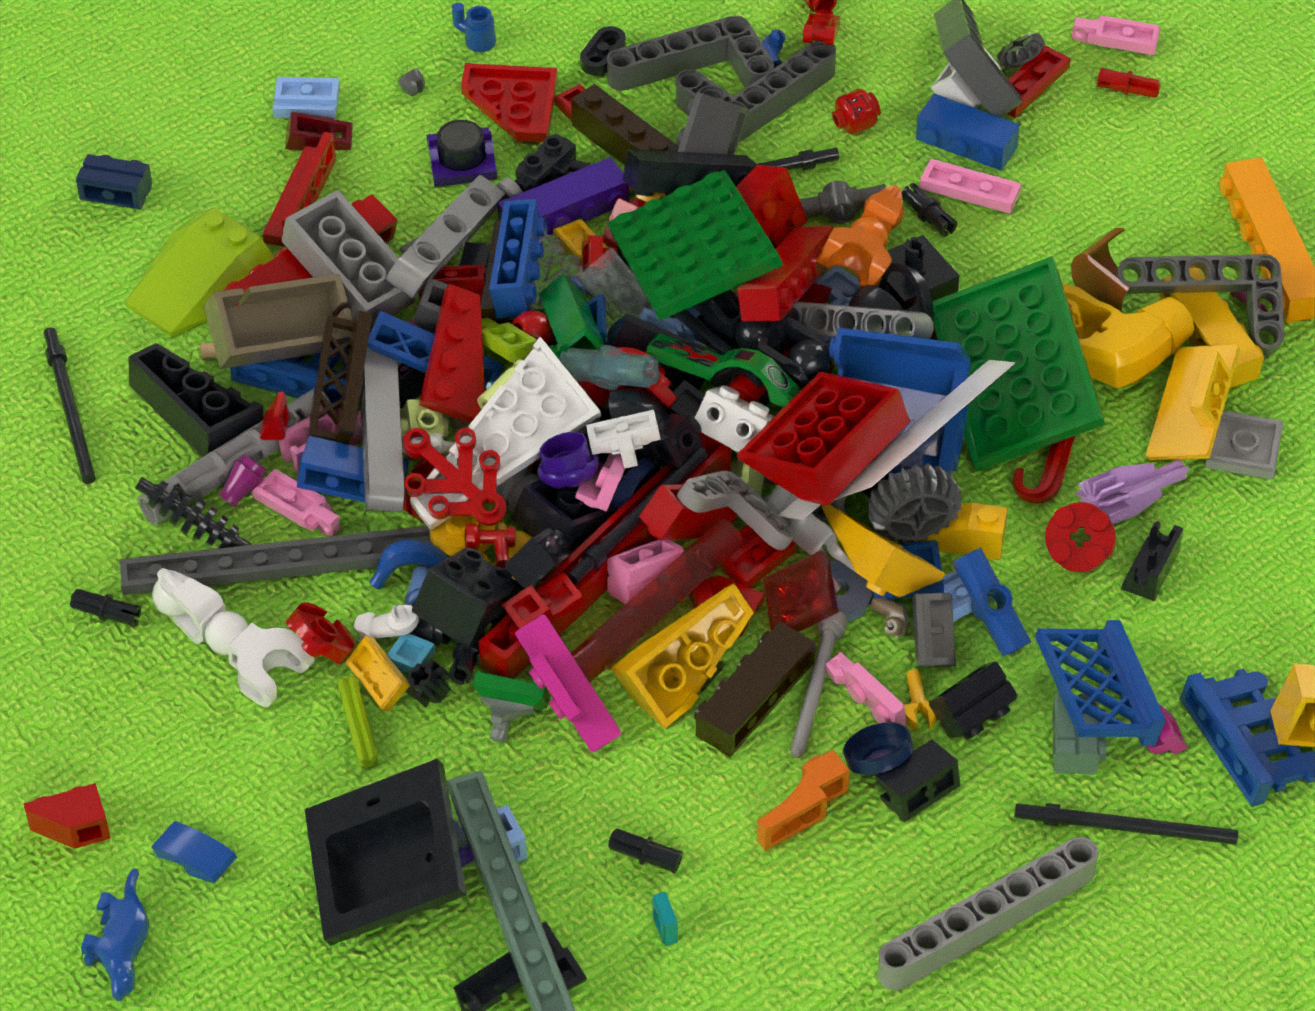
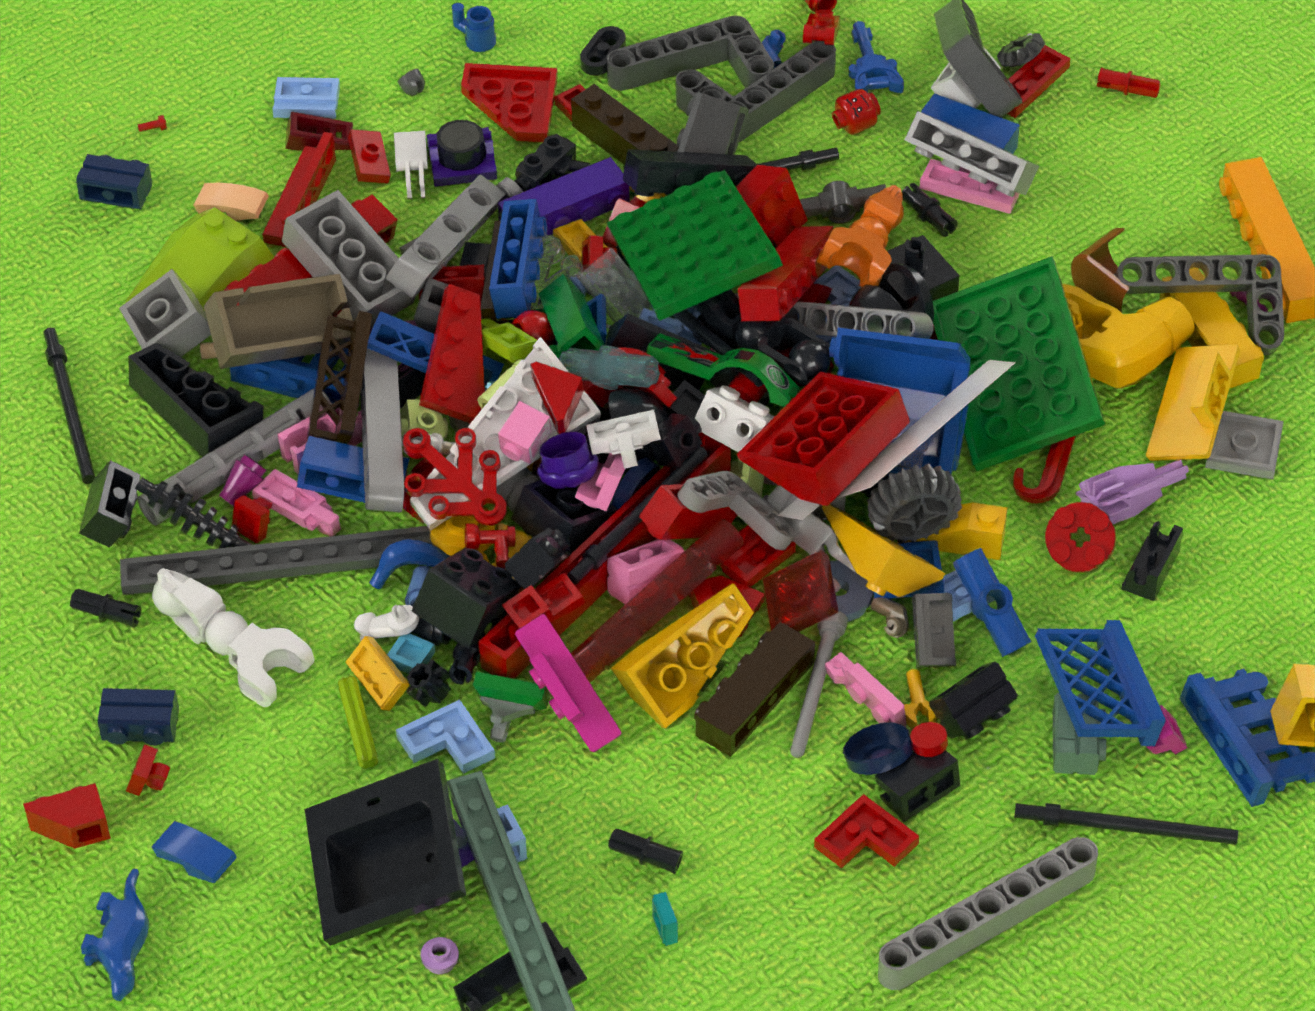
(110, 504): none -> brick
(138, 715): none -> dark blue brick
(147, 772): none -> red tile
(161, 122): none -> red piece
(167, 315): none -> light grey brick
(236, 200): none -> light nougat slope
(252, 517): none -> red tile
(276, 419): red slope -> none
(319, 634): red plate -> none
(369, 156): none -> red plate
(411, 155): none -> white arm
(443, 963): none -> lavender plate
(449, 729): none -> light blue plate
(524, 433): none -> bright pink brick
(559, 393): none -> red slope
(821, 781): orange slope -> none
(868, 826): none -> red plate
(873, 70): none -> blue piece
(929, 739): none -> red tile
(971, 153): none -> light grey brick
(1117, 34): bright pink hinge -> none

